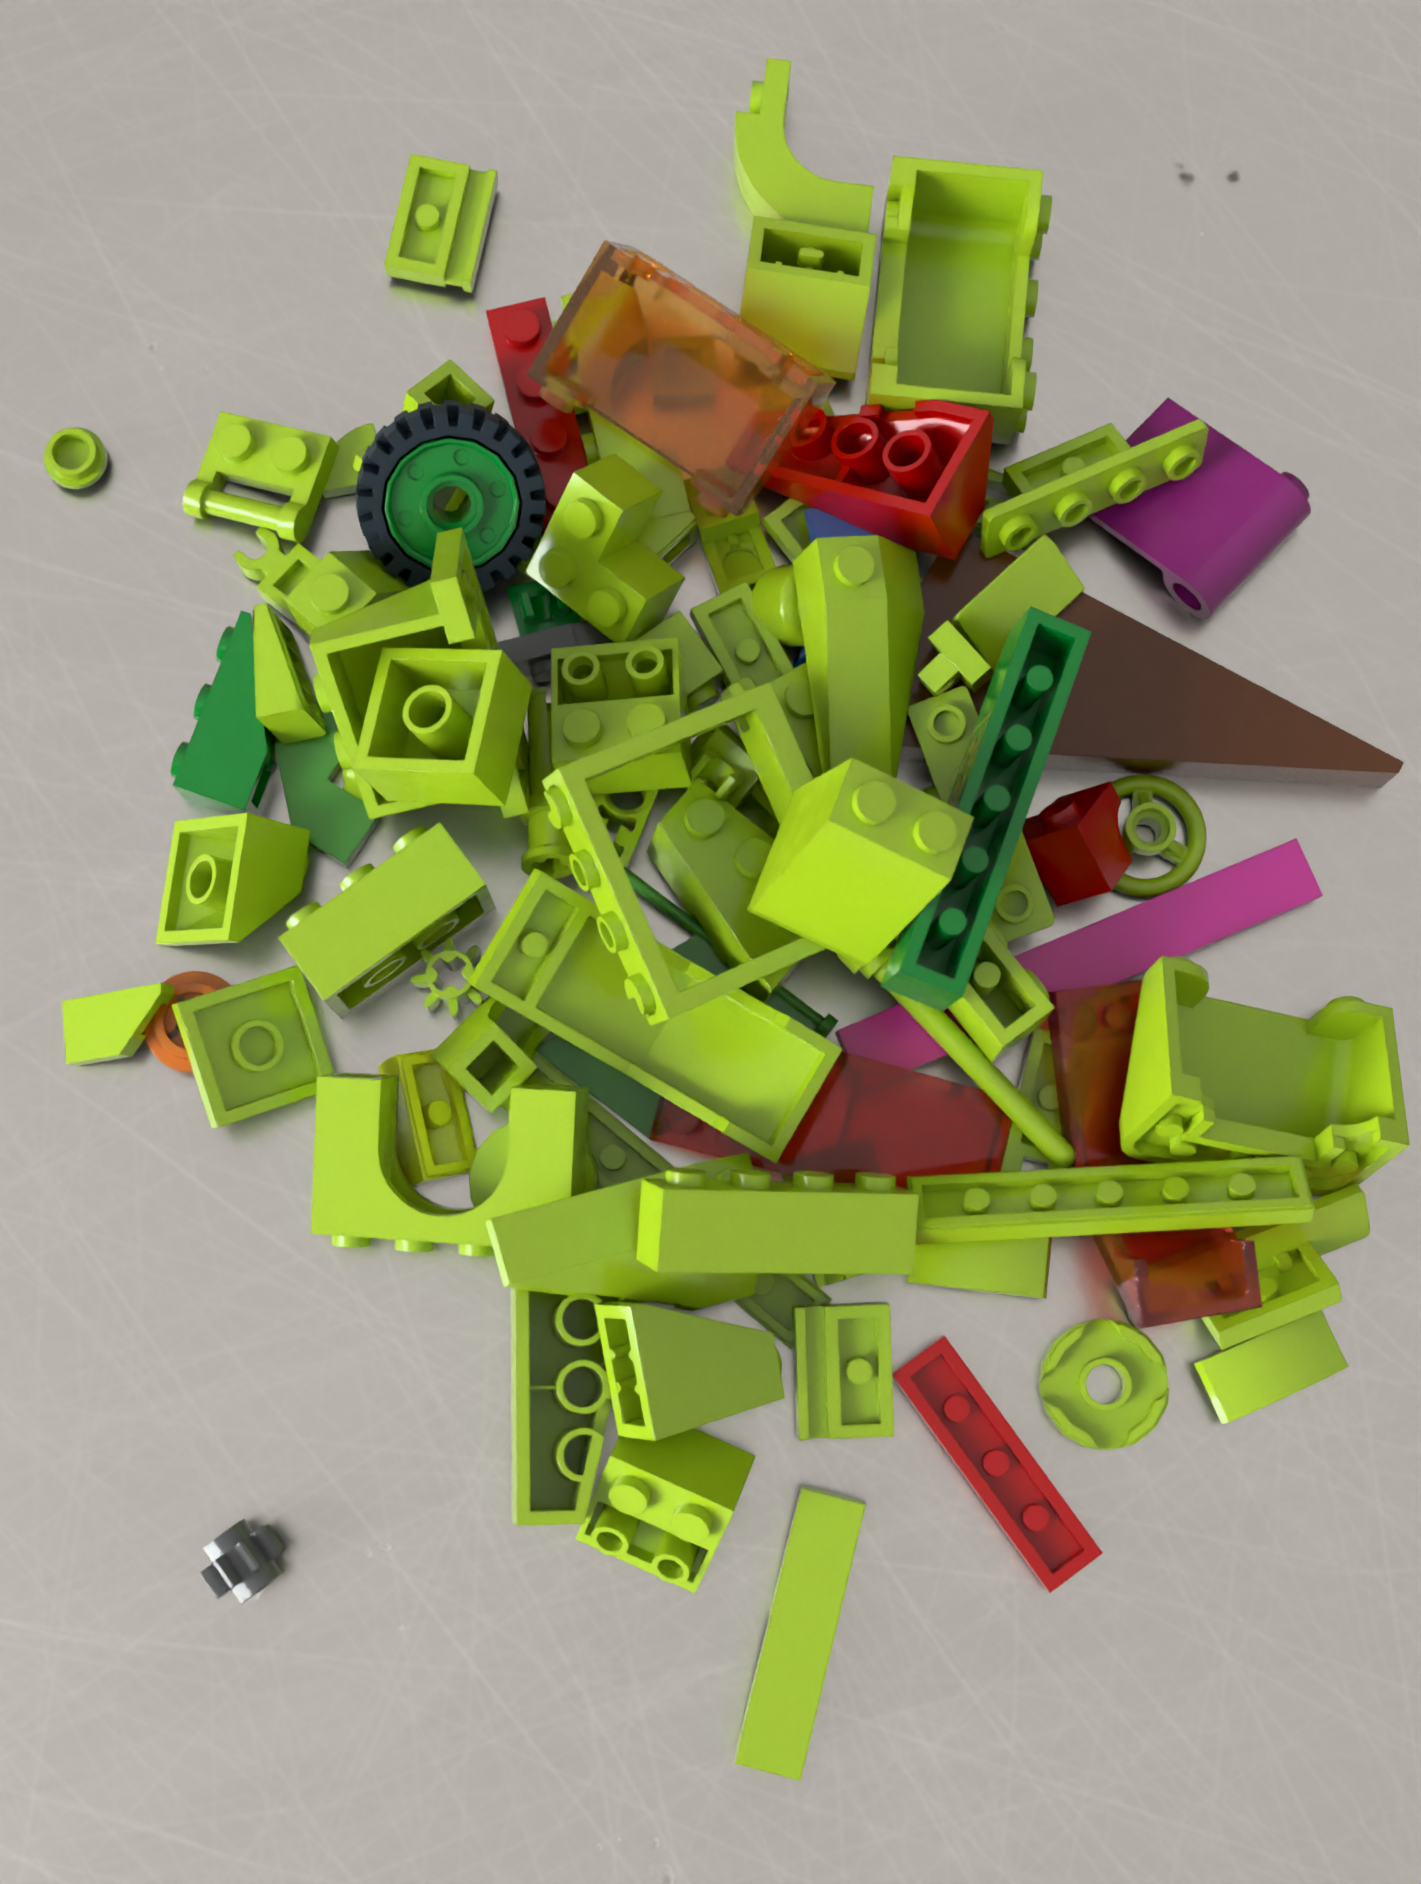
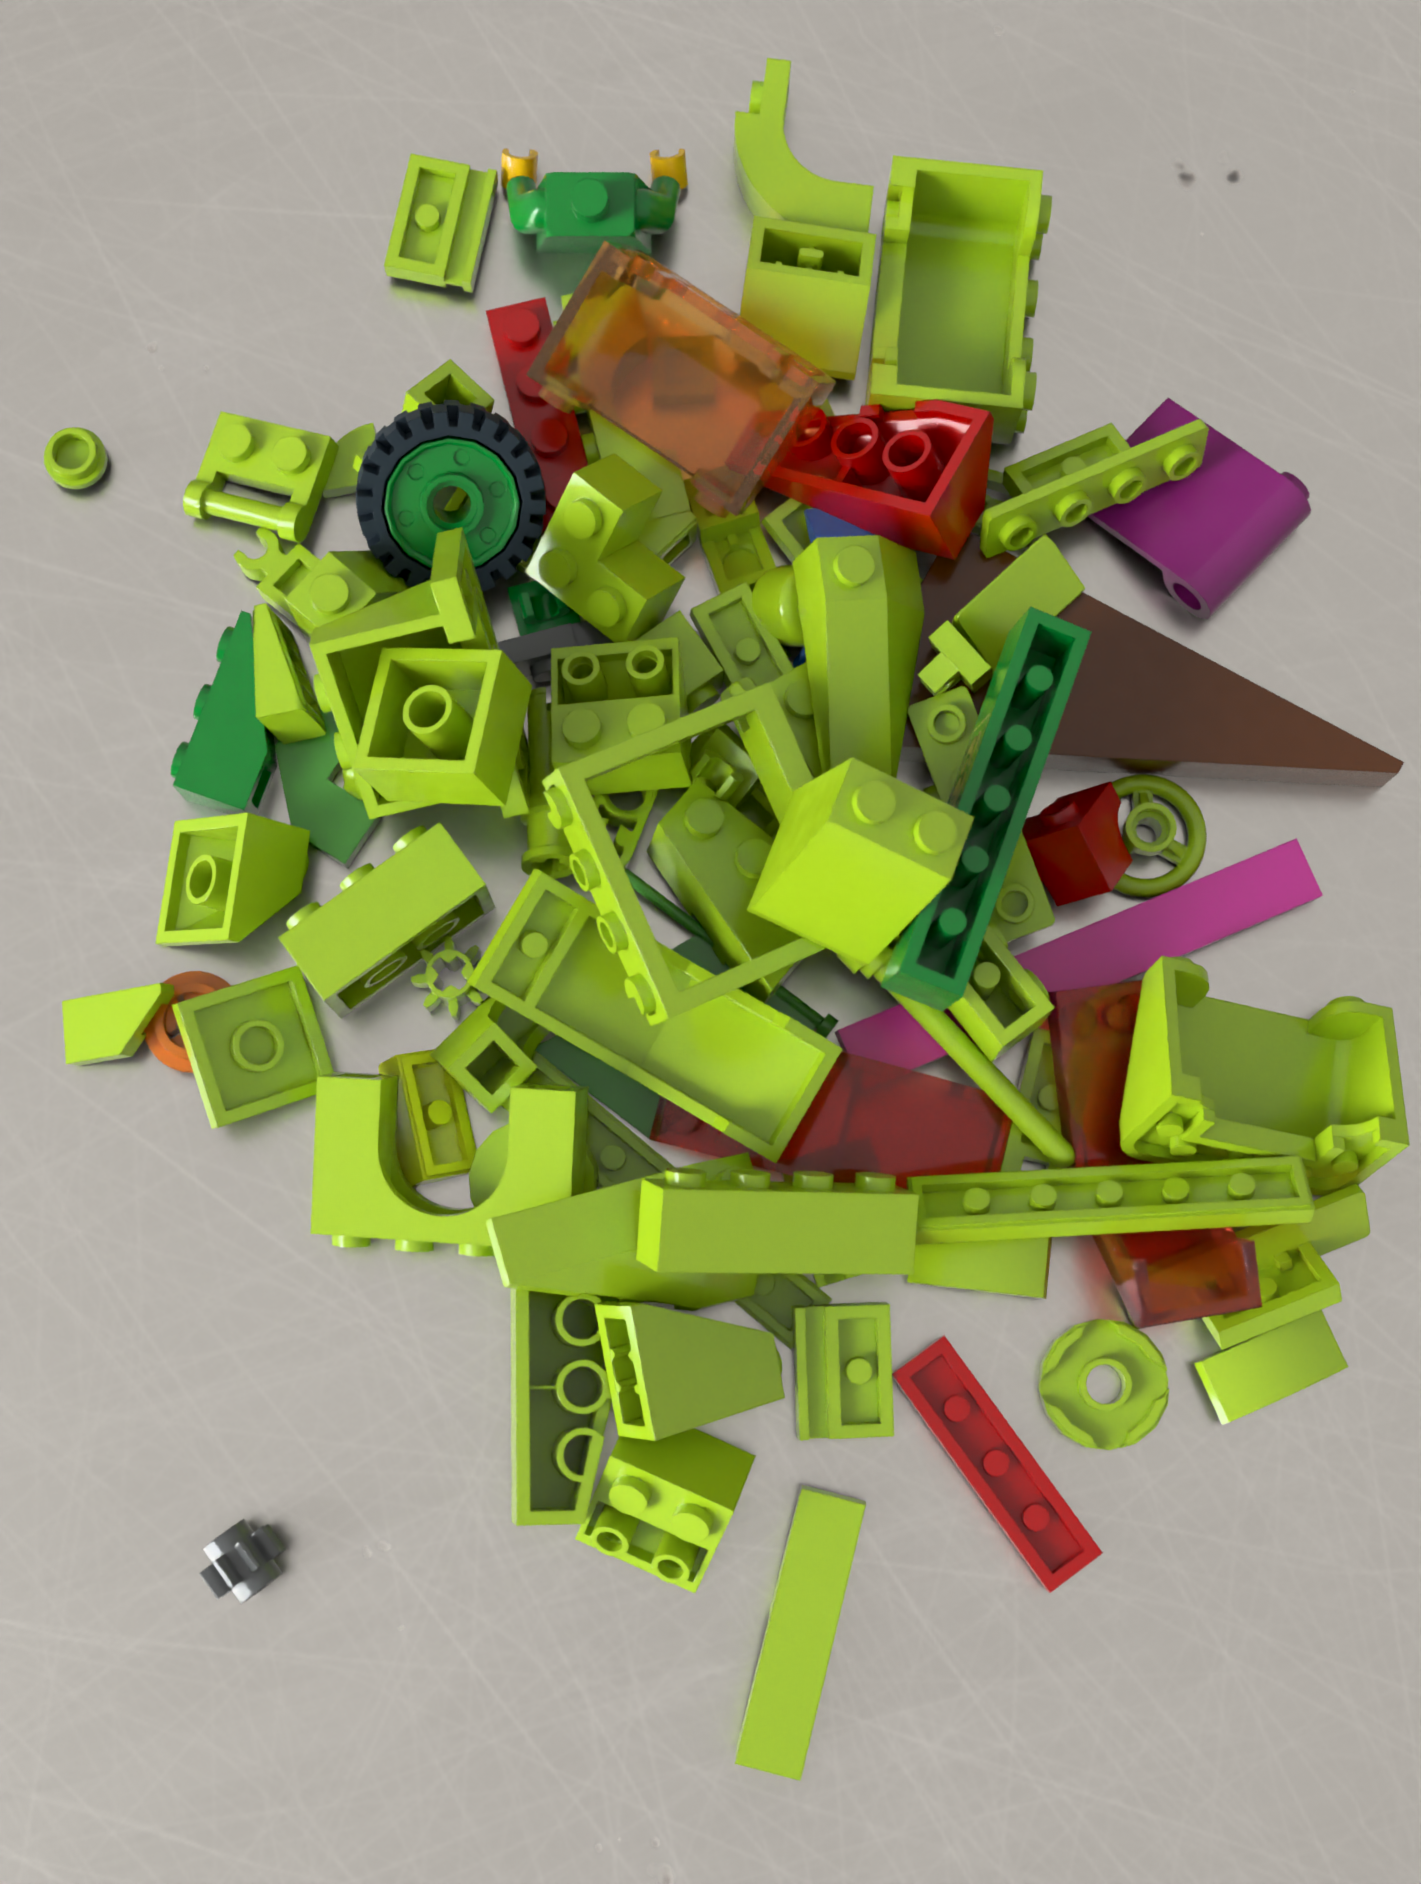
(585, 208): none -> green torso

